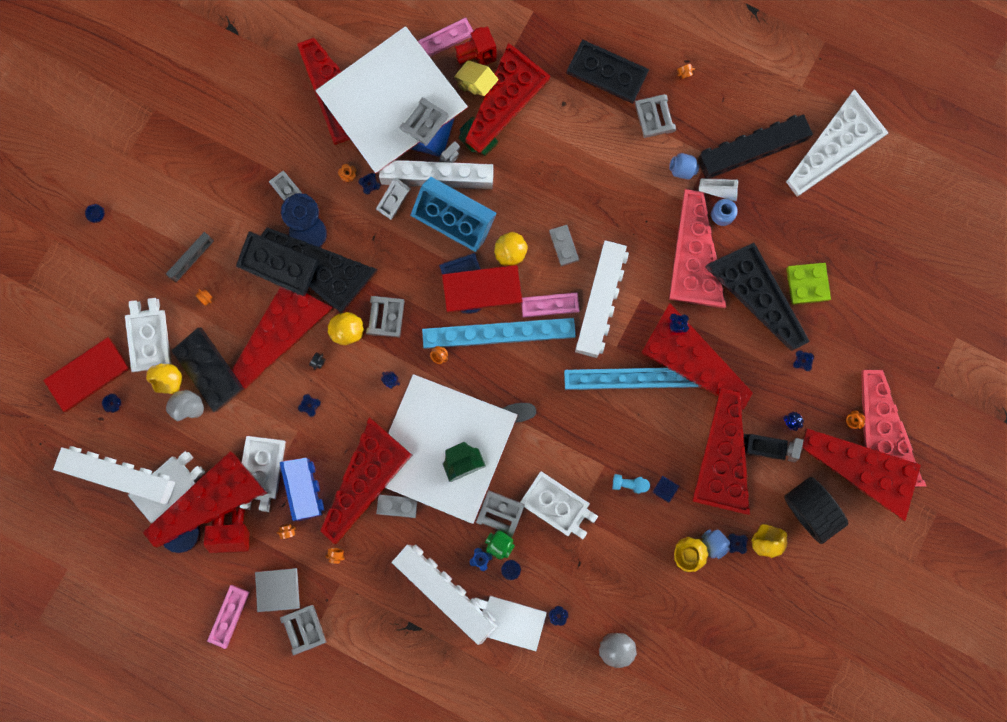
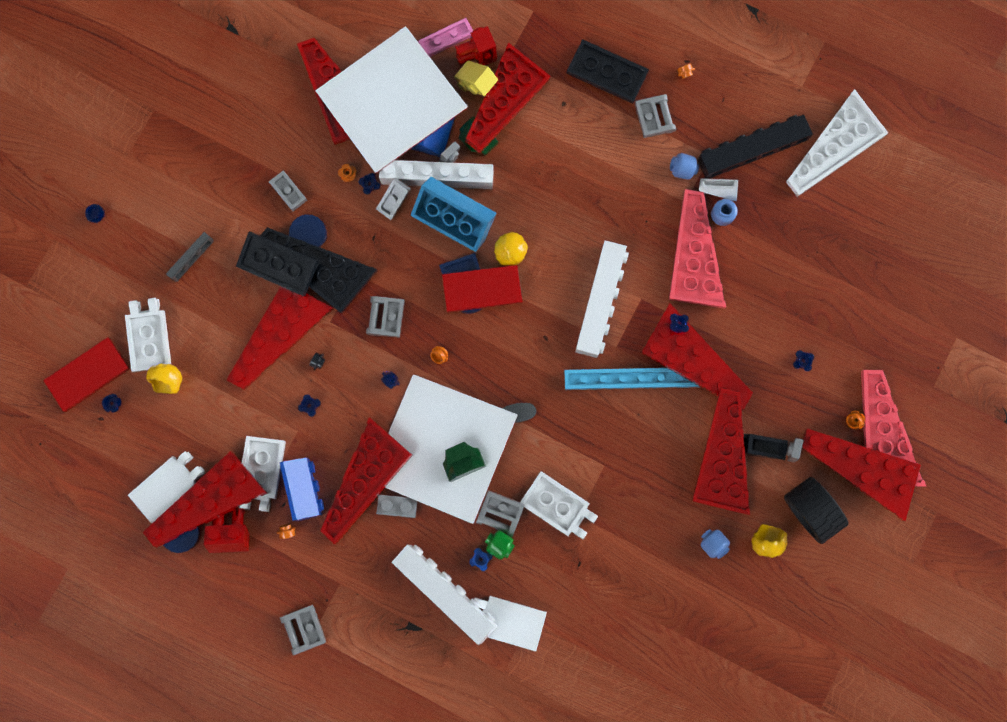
(116, 476): white brick -> none
(184, 404): light grey hair -> none
(204, 297): orange plate -> none
(207, 369): black plate -> none
(228, 616): bright pink tile -> none
(277, 590): light grey slope -> none
(300, 212): dark blue tile -> none
(335, 555): orange plate -> none
(345, 328): yellow hair -> none
(428, 124): light grey plate -> none
(499, 333): medium azure plate -> none
(511, 570): clear blue plate -> none
(550, 305): bright pink tile -> none
(553, 616): clear blue plate -> none
(564, 245): light grey plate -> none
(617, 650): light grey hair -> none
(638, 485): medium azure leg -> none
(665, 489): clear blue plate -> none
(690, 554): yellow hair -> none
(742, 543): clear blue plate -> none
(755, 287): black wing -> none
(794, 421): clear blue plate -> none
(808, 283): lime plate -> none

